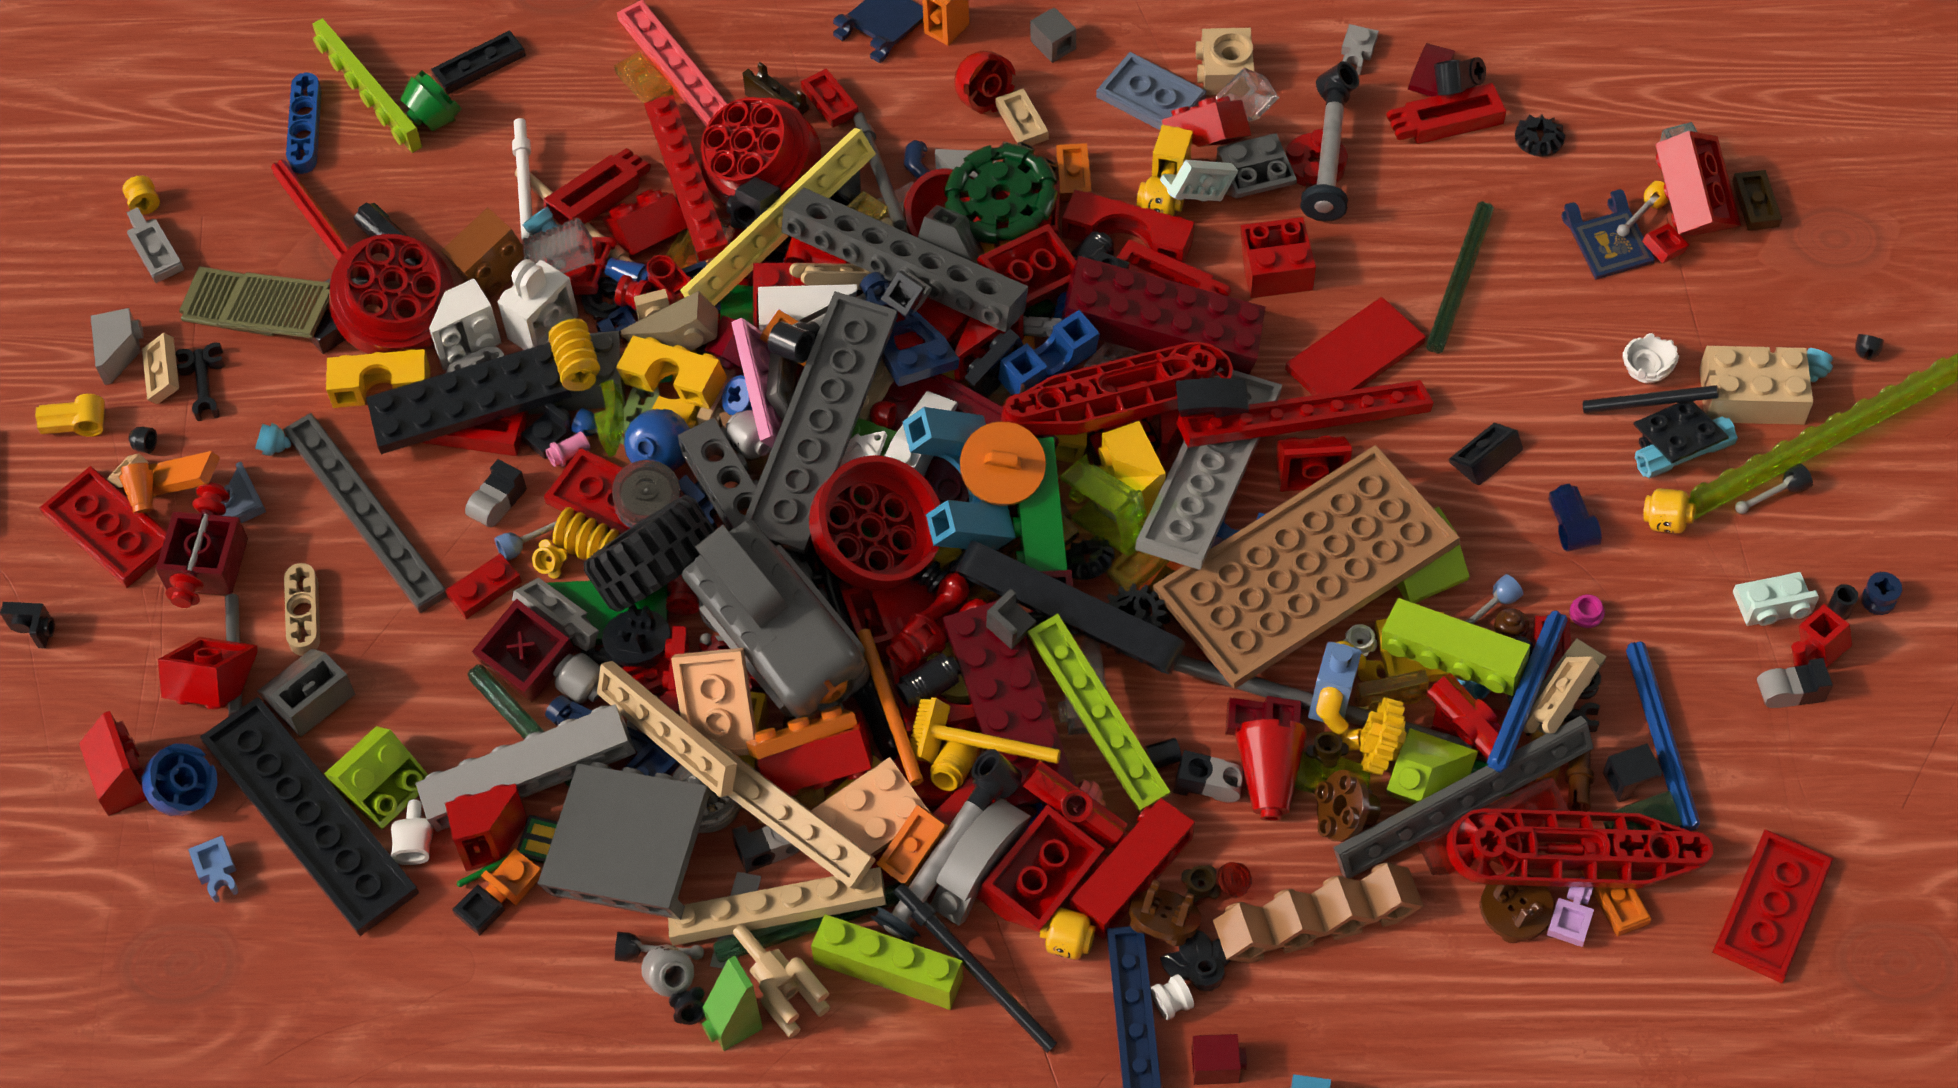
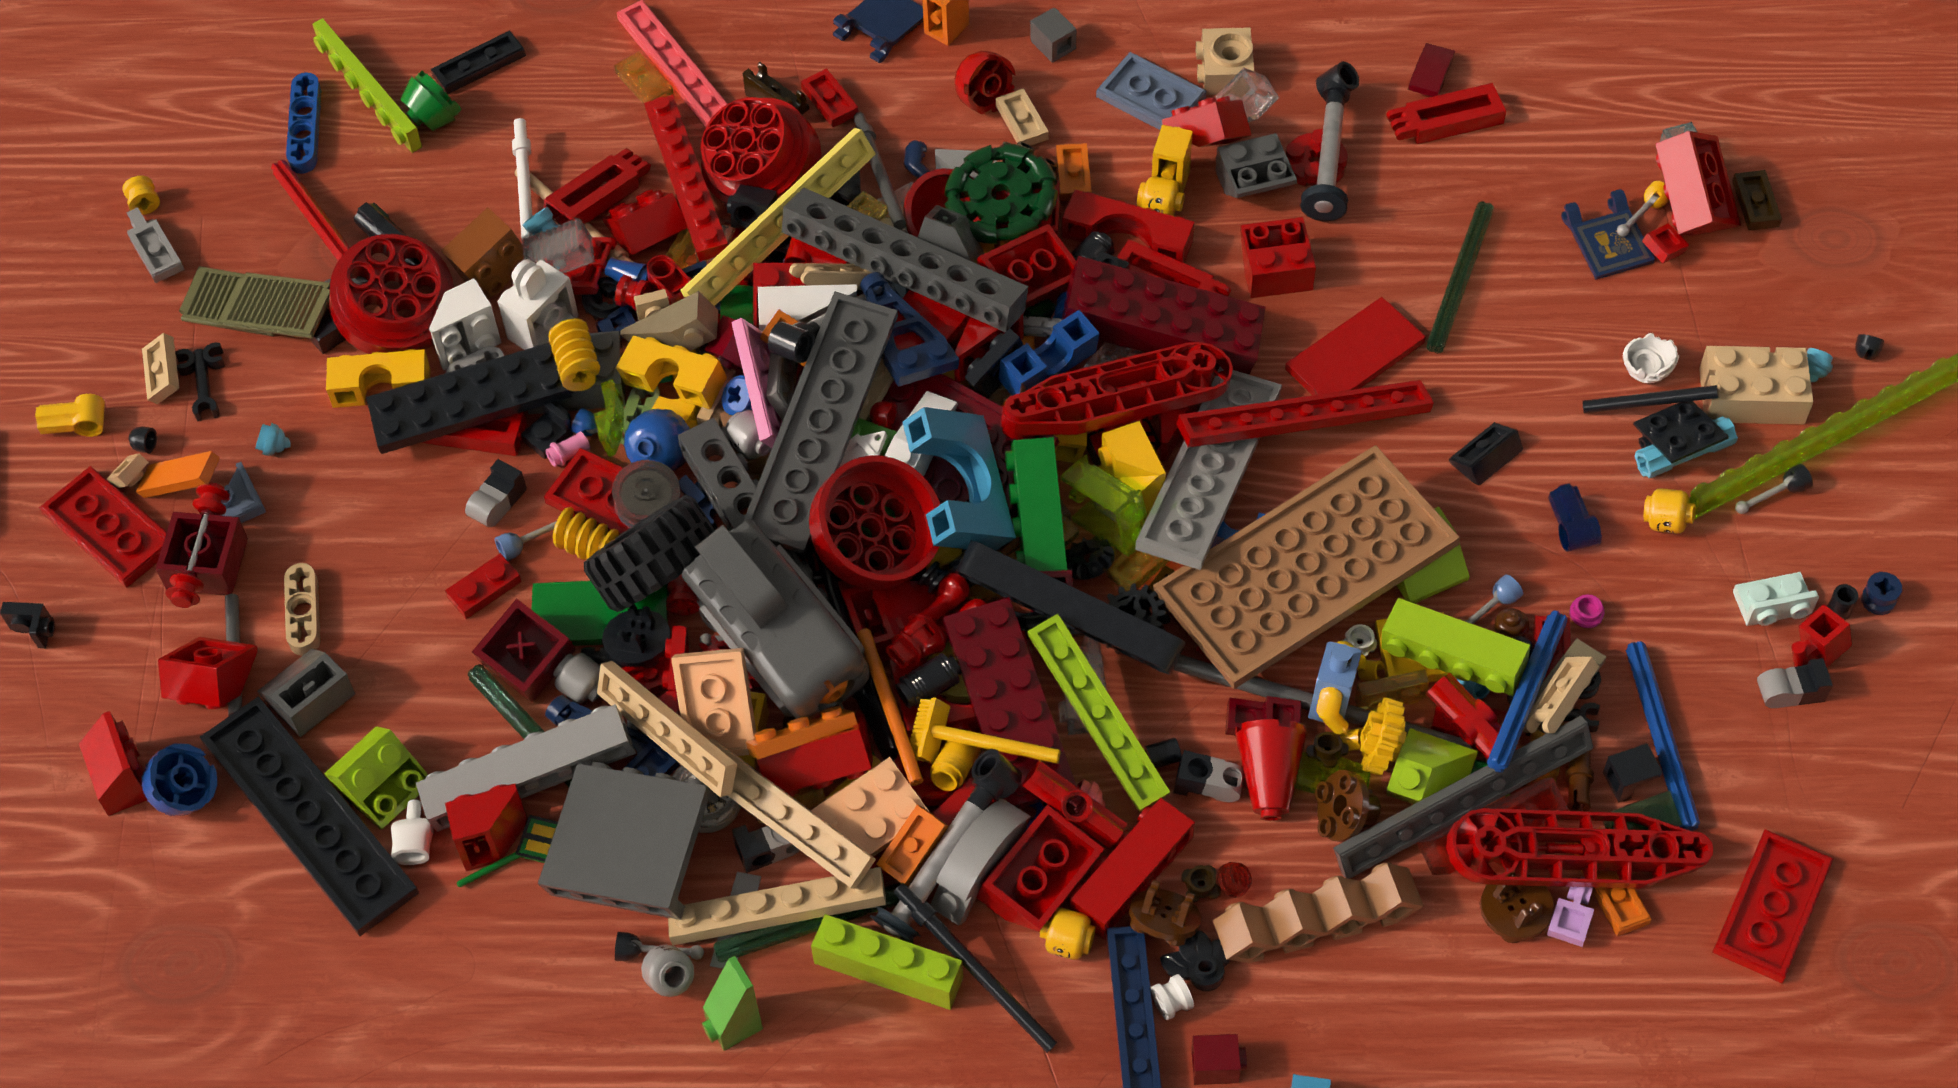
(115, 342): light grey slope -> none
(138, 486): orange cone -> none
(213, 864): medium blue plate -> none
(365, 513): dark grey tile -> none
(478, 909): black tile -> none
(512, 878): orange bracket -> none
(541, 559): yellow plate -> none
(558, 612): light grey hinge -> none
(688, 1006): black plate -> none
(757, 193): black tile -> none
(781, 981): tan plant -> none
(906, 293): black leg -> none
(1002, 463): orange shield -> none
(1009, 620): dark grey panel -> none
(1200, 180): light aqua bracket -> none
(1206, 395): black slope -> none
(1309, 460): red slope -> none
(1358, 45): light grey plate -> none
(1458, 75): black piece -> none
(1527, 137): black gear -> none

